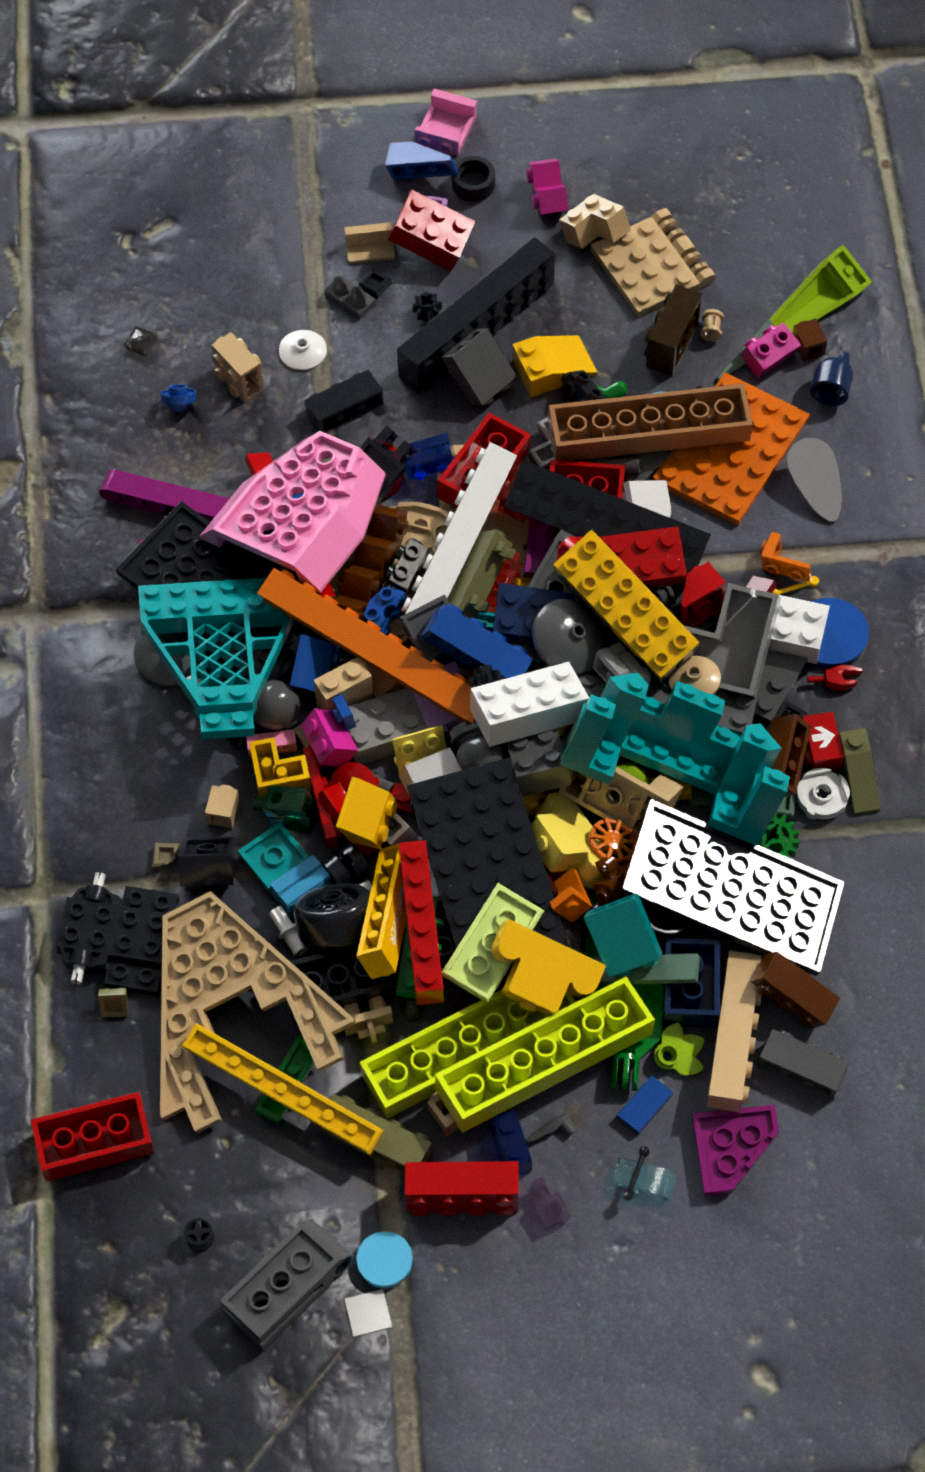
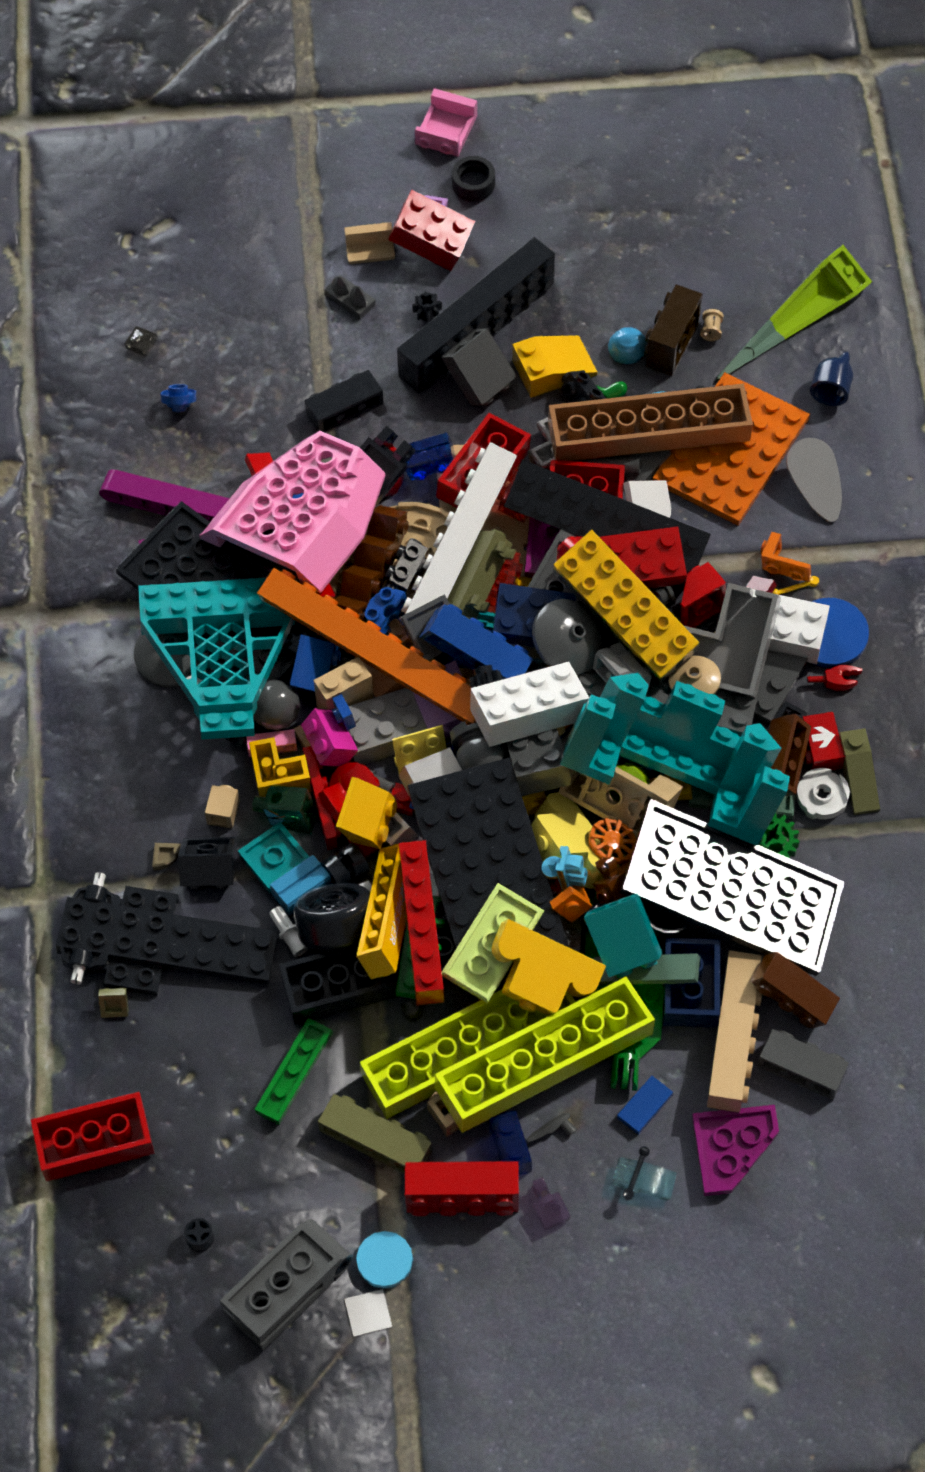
(210, 960): tan wing -> none
(237, 367): tan brick -> none
(283, 1089): yellow tile -> none
(304, 357): white dish -> none
(369, 1022): tan hips -> none
(375, 283): black tile -> none
(413, 161): blue slope -> none
(547, 187): dark pink brick -> none
(567, 869): none -> medium azure hips
(593, 219): tan brick -> none
(627, 345): none -> dark azure piece
(650, 264): tan hinge -> none
(682, 1049): lime plate -> none
(770, 349): dark pink brick -> none
(811, 339): reddish brown brick -> none

